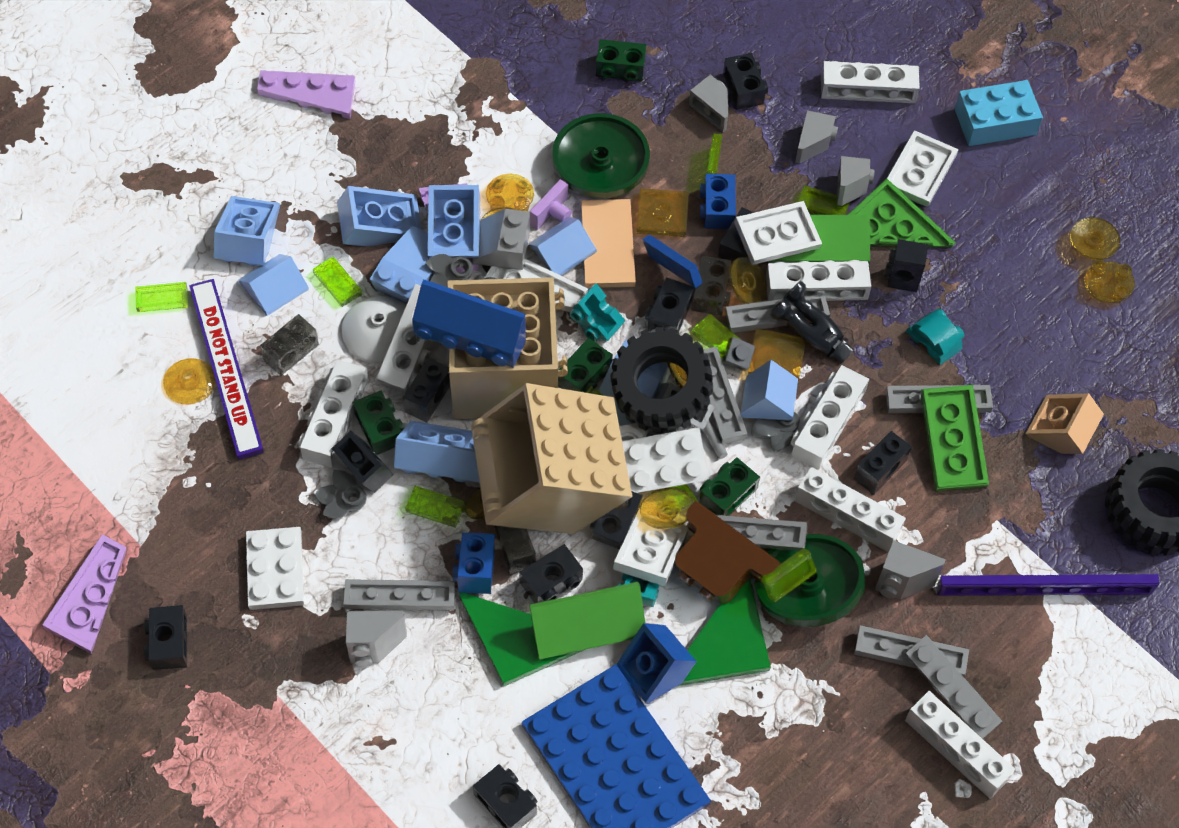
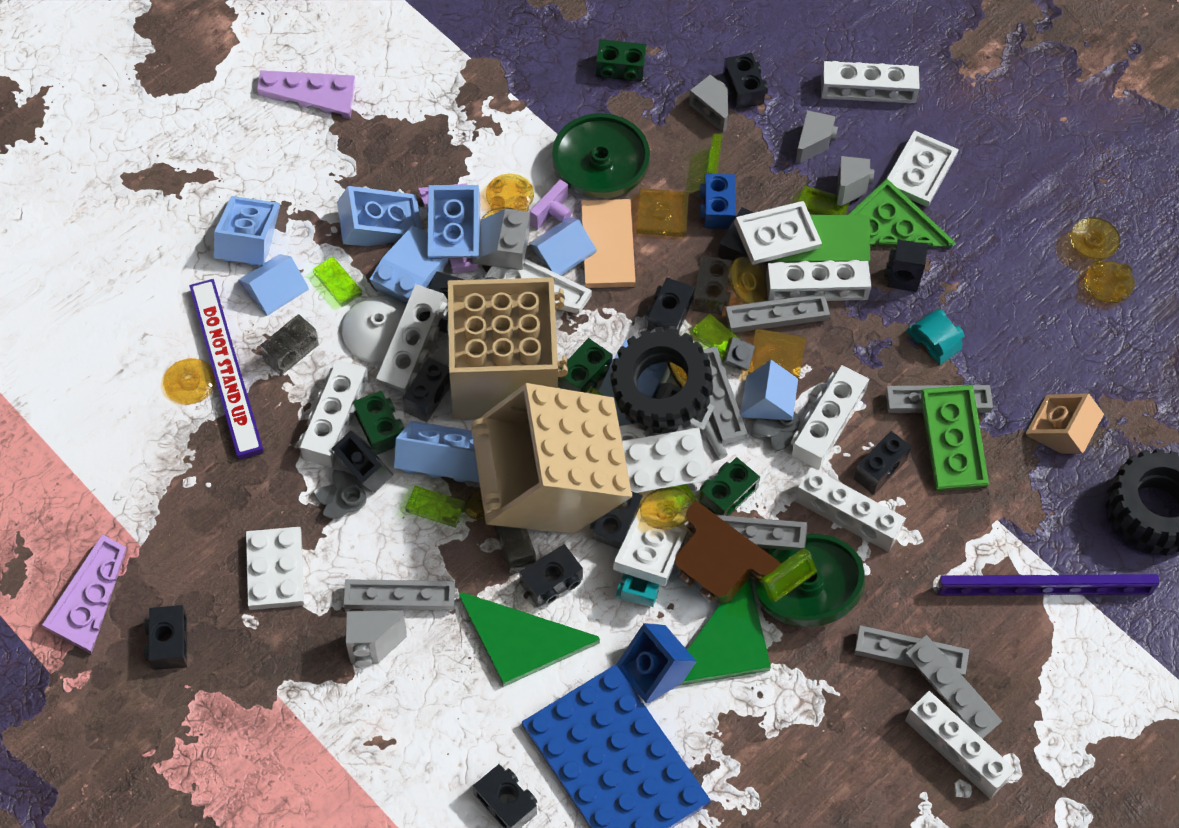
(161, 297): clear neon green tile -> none
(445, 268): dark grey plate -> none
(469, 324): blue slope -> none
(475, 563): blue brick -> none
(587, 620): bright green tile -> none
(596, 315): teal cylinder -> none
(672, 261): blue tile -> none
(824, 333): black piece -> none
(908, 571): light grey slope -> none
(998, 113): medium azure brick -> none

